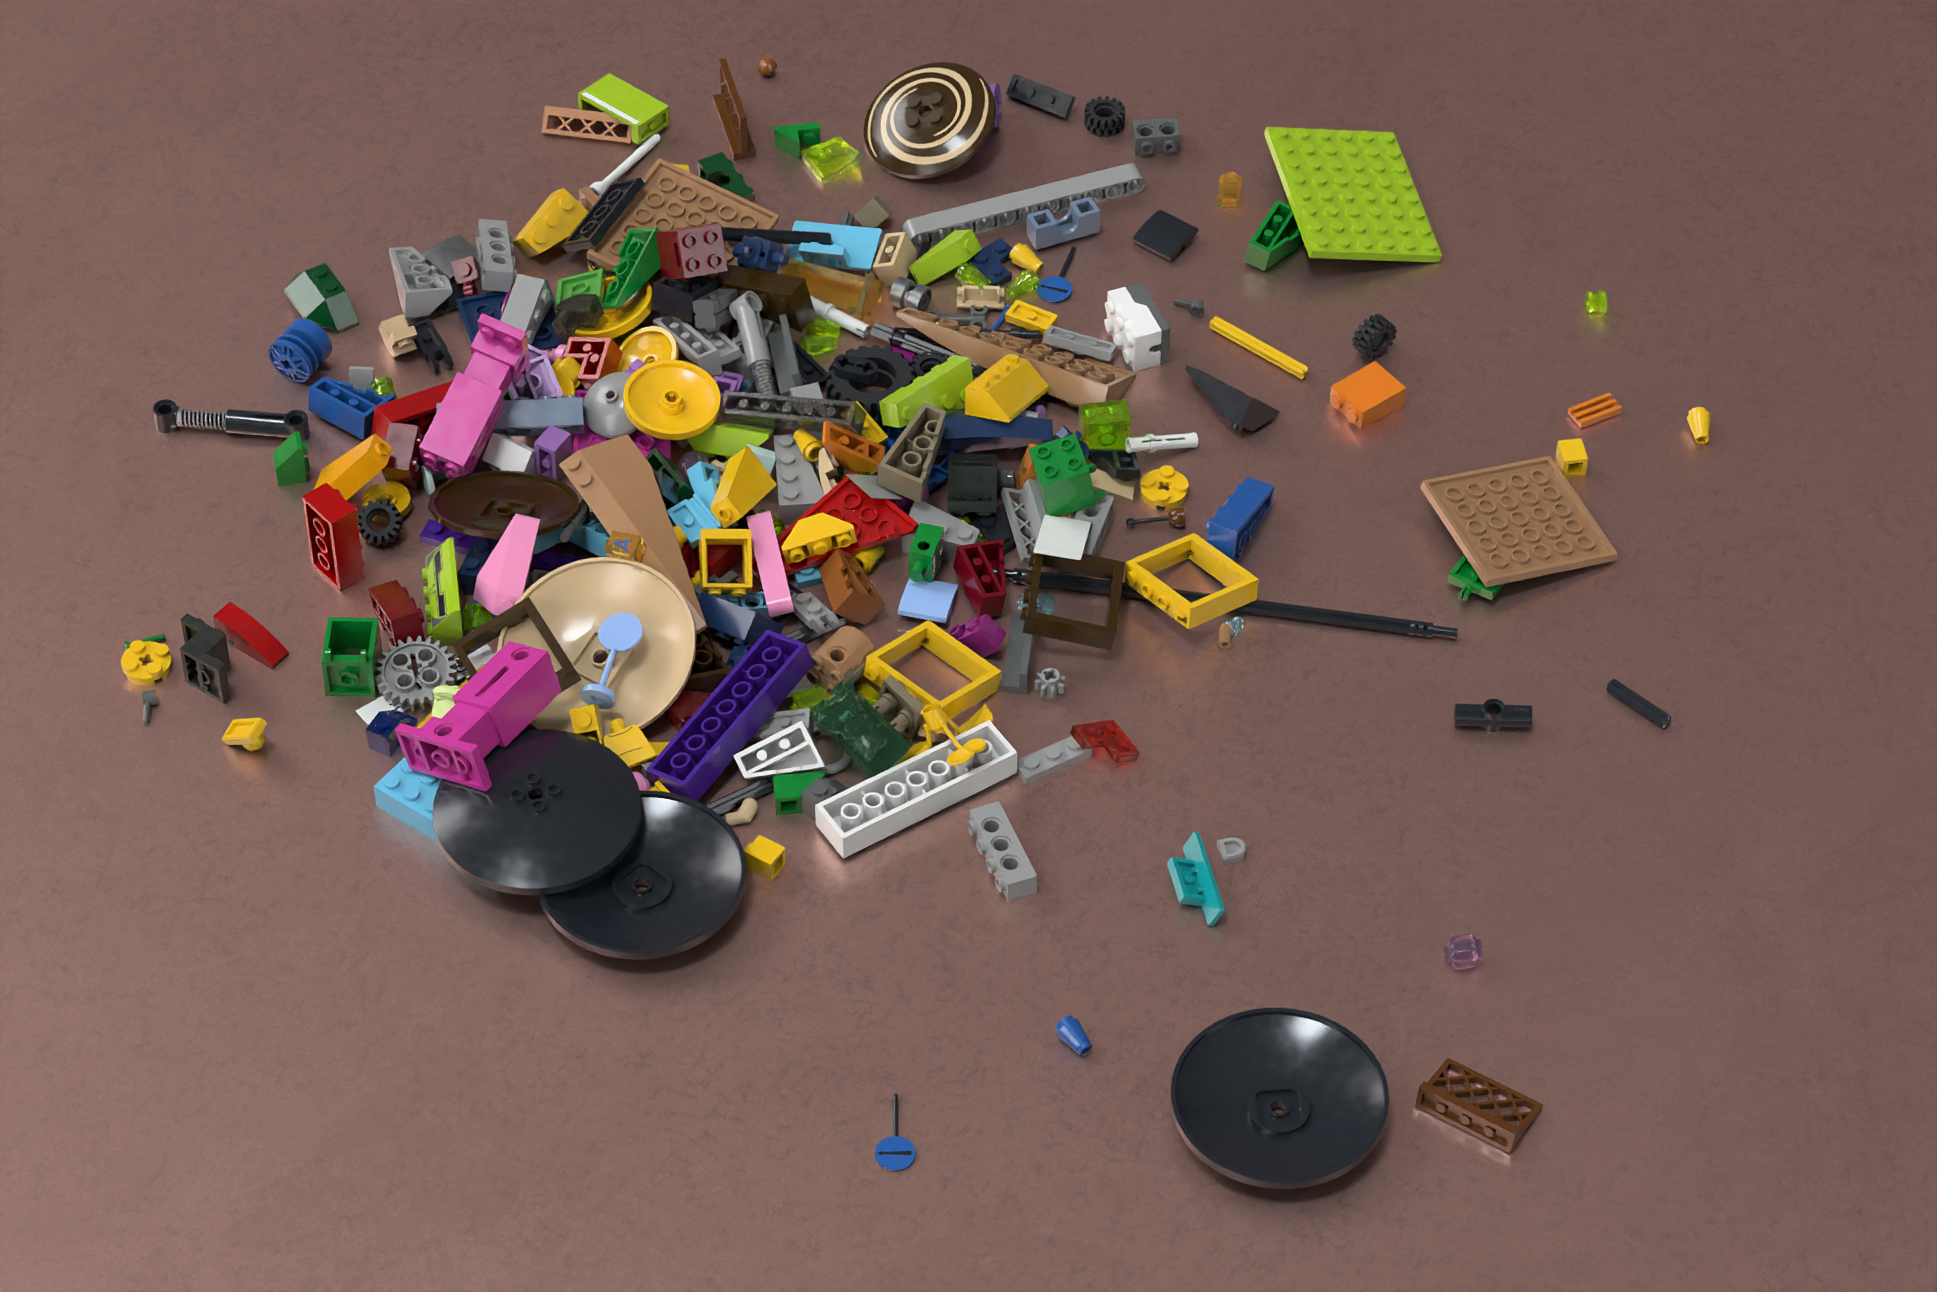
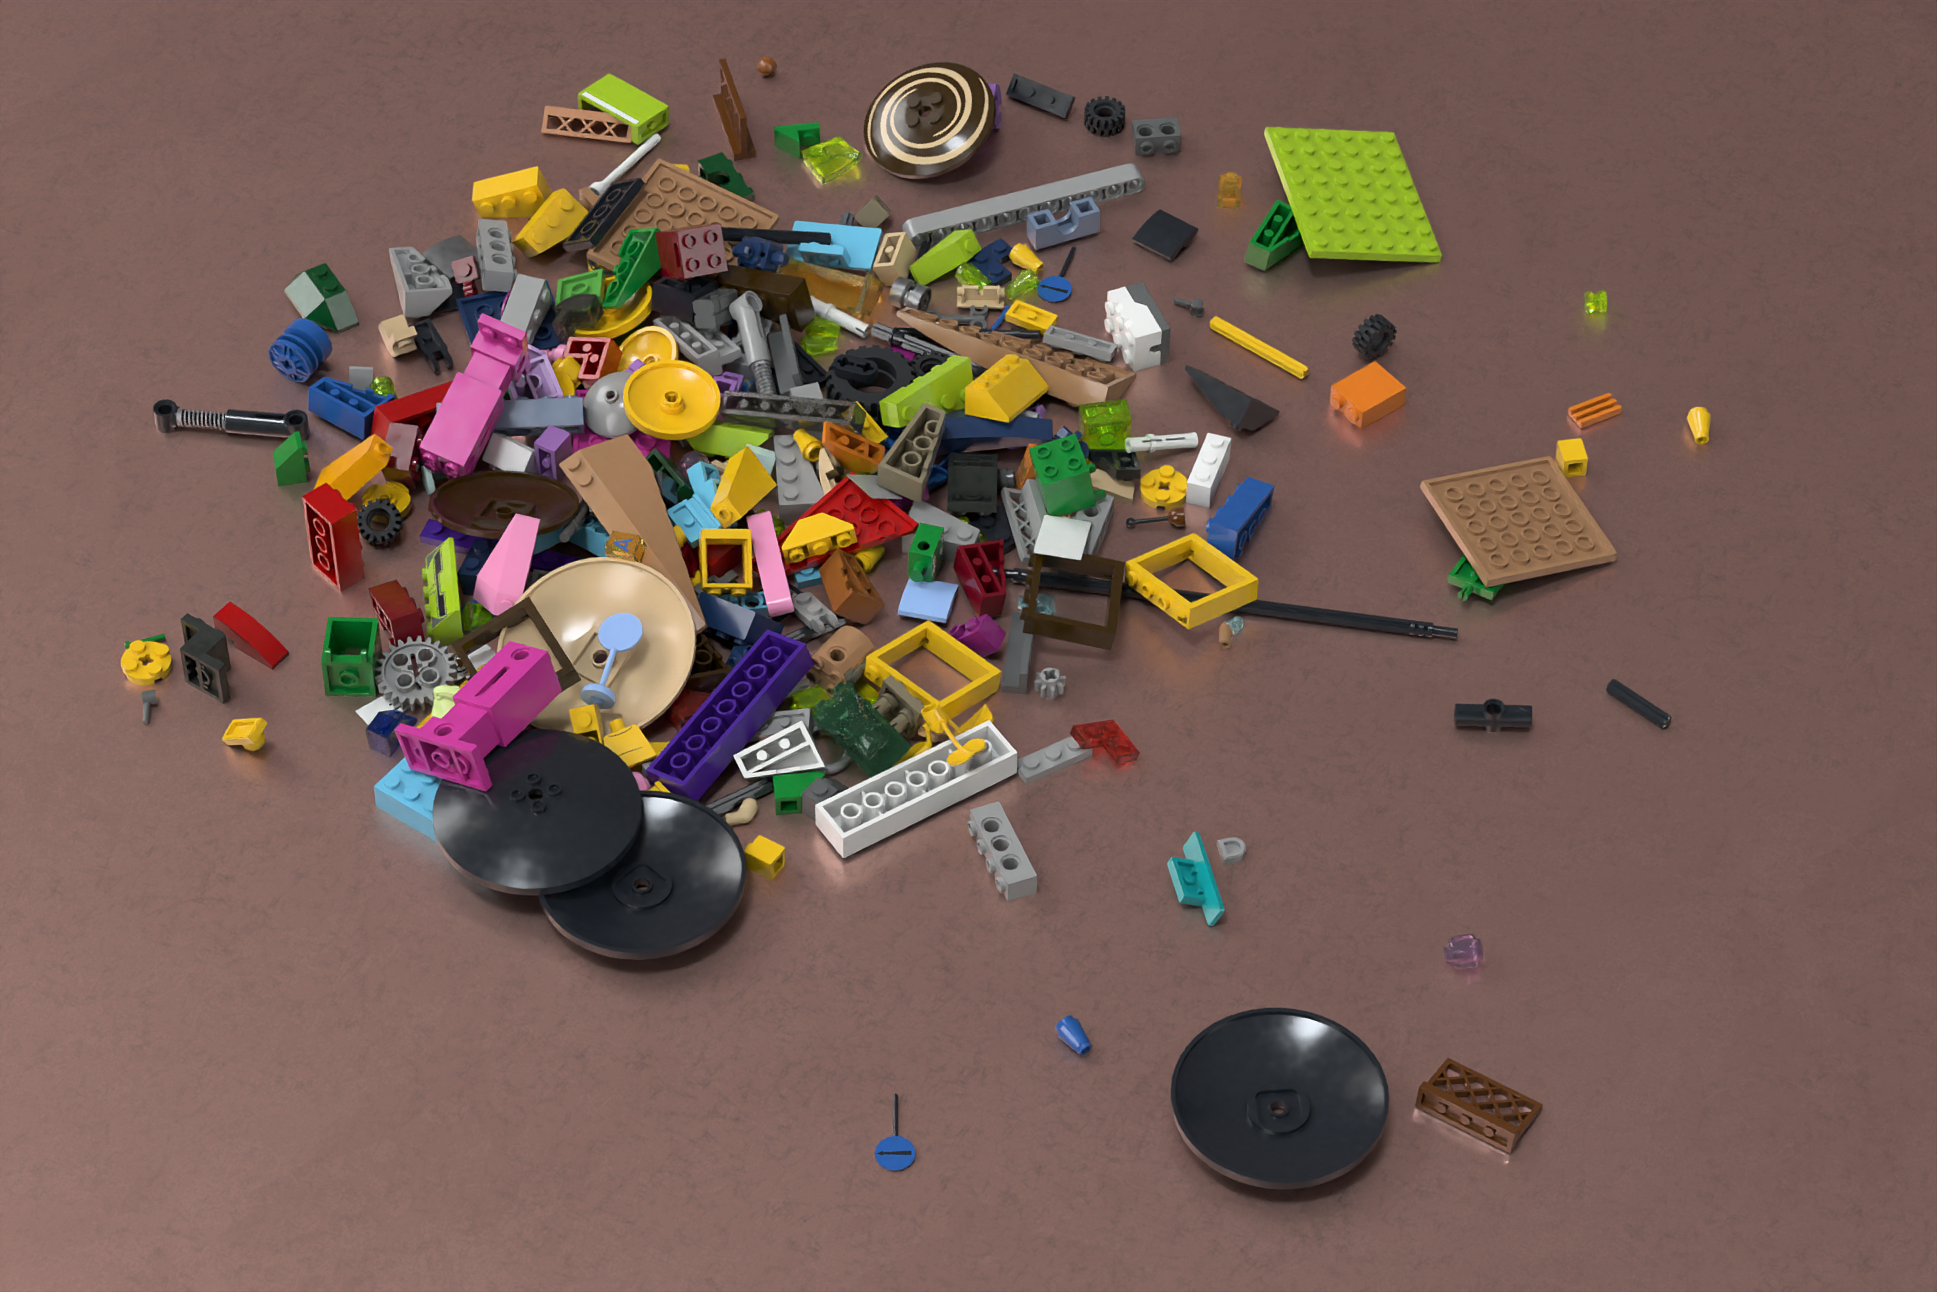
(511, 194): none -> yellow wedge
(1208, 470): none -> white brick

